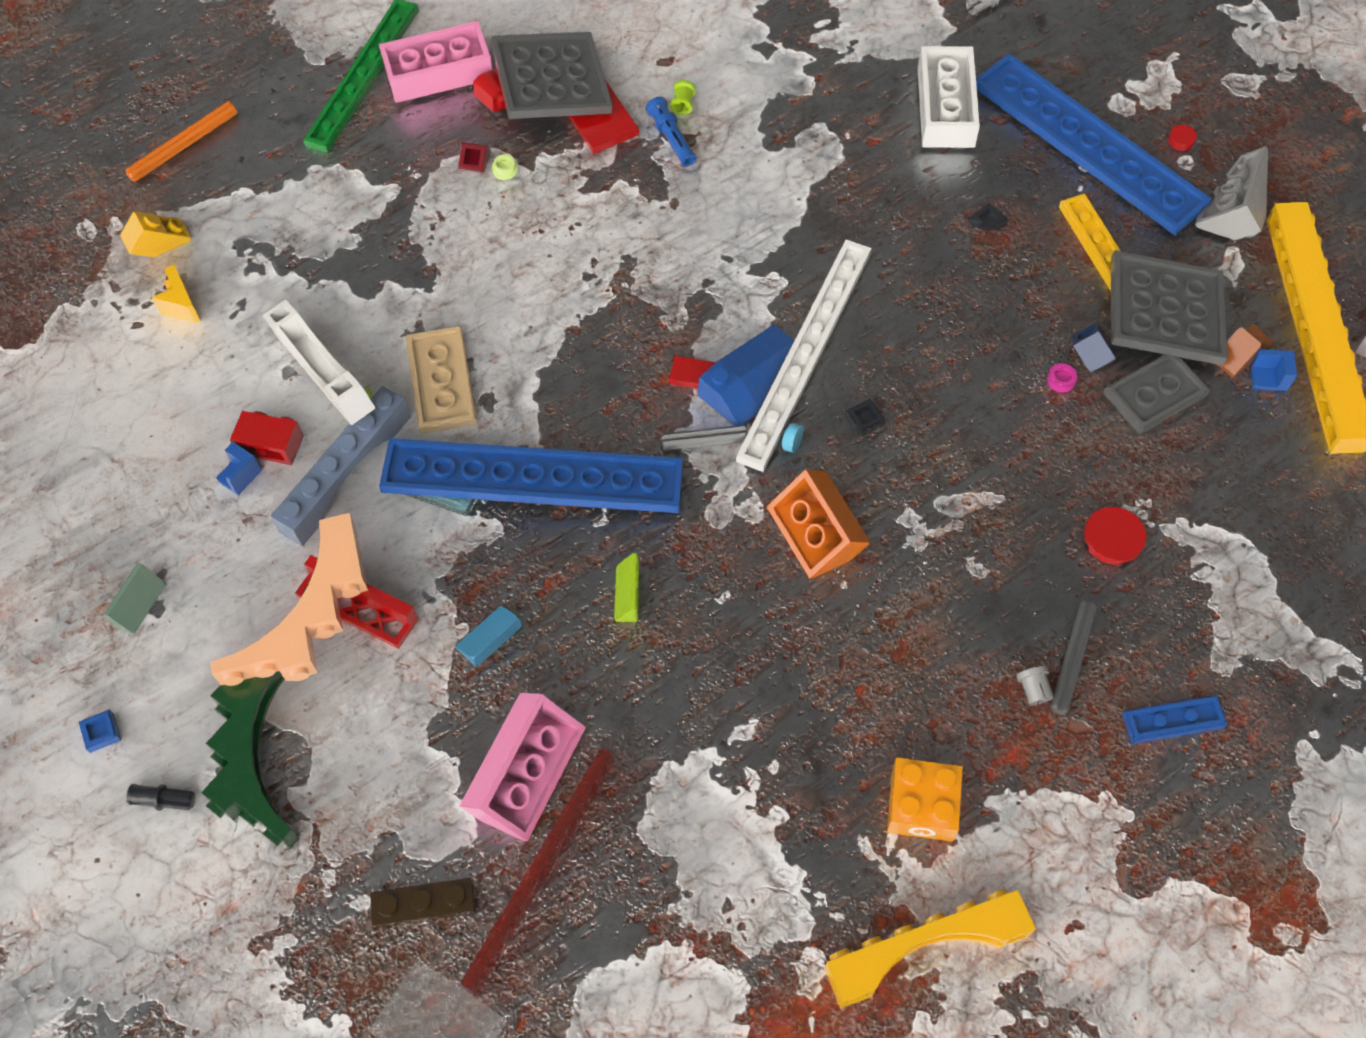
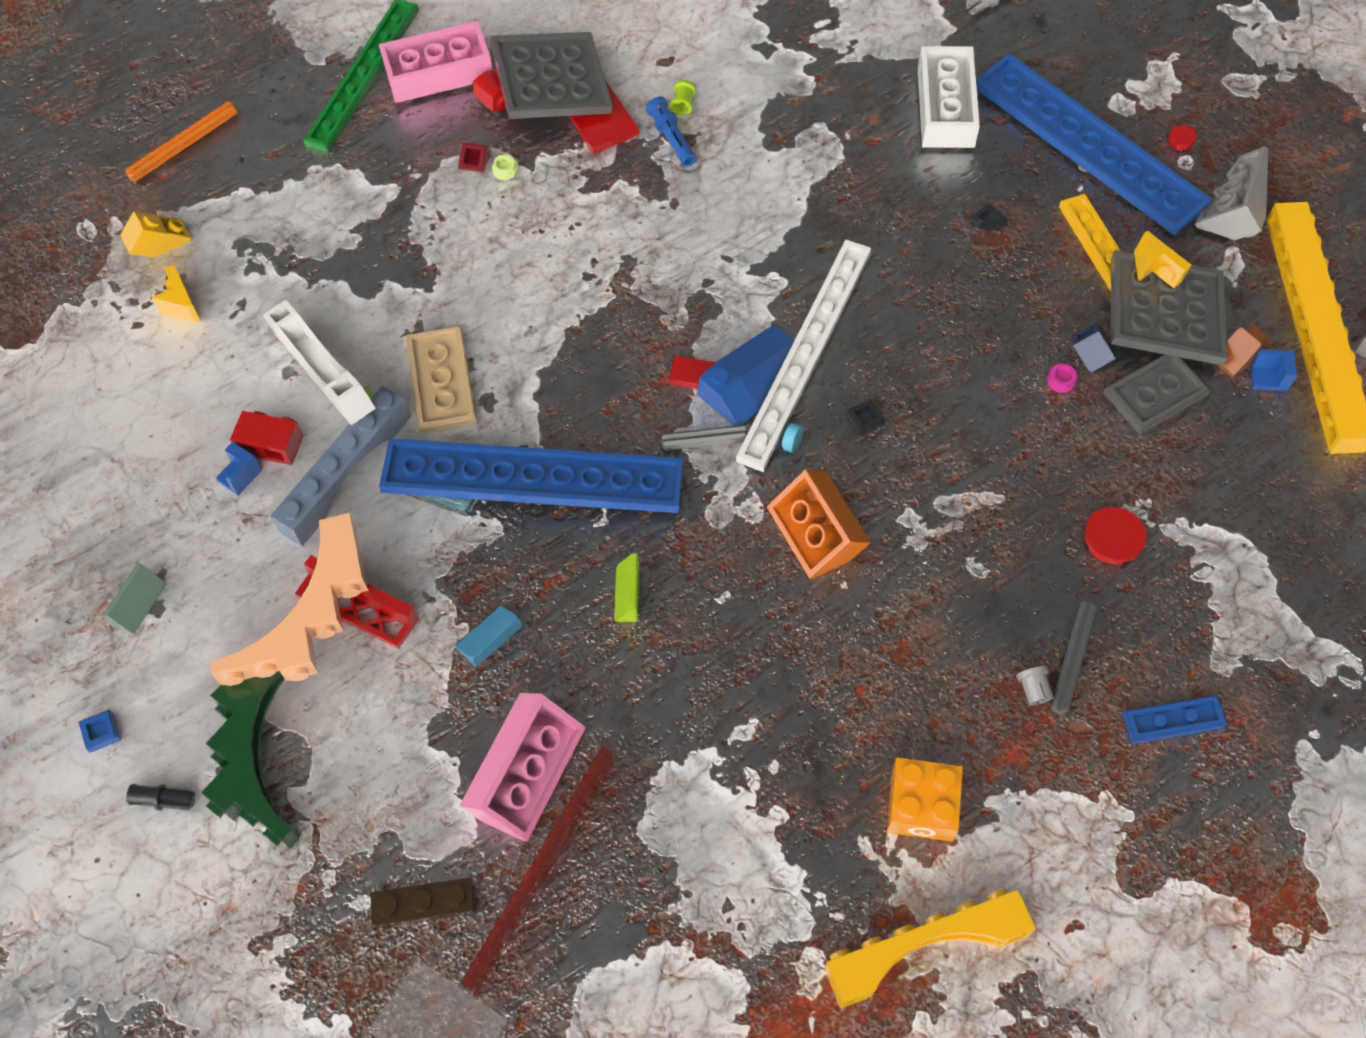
(1157, 257): none -> yellow slope

